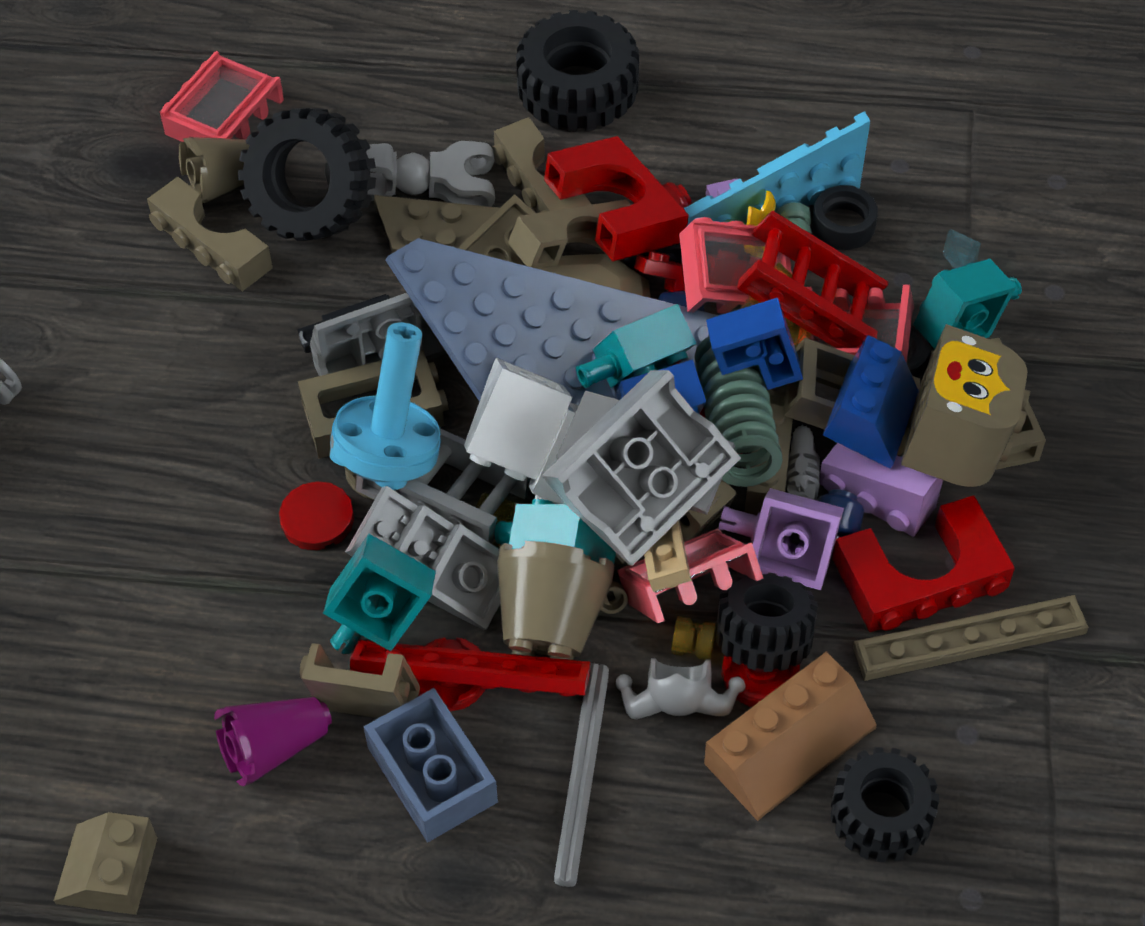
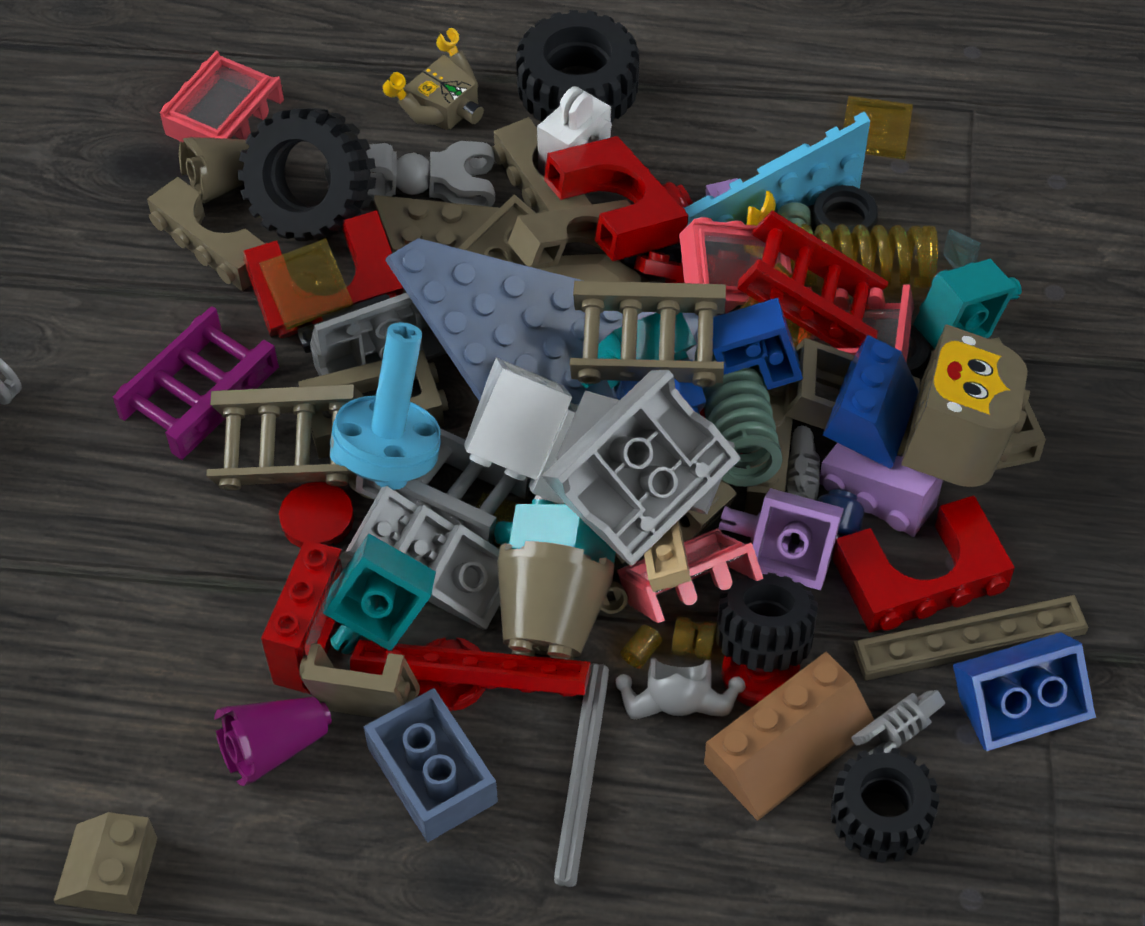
(201, 419): none -> magenta fence
(268, 405): none -> dark tan fence
(299, 614): none -> red window
(305, 284): none -> clear yellow tile
(372, 273): none -> red arch
(442, 91): none -> dark tan torso
(575, 122): none -> white brick
(639, 297): none -> dark tan fence
(641, 646): none -> clear yellow hinge
(887, 128): none -> clear yellow tile
(901, 721): none -> light grey hinge
(924, 237): none -> clear yellow piece
(1025, 690): none -> blue slope

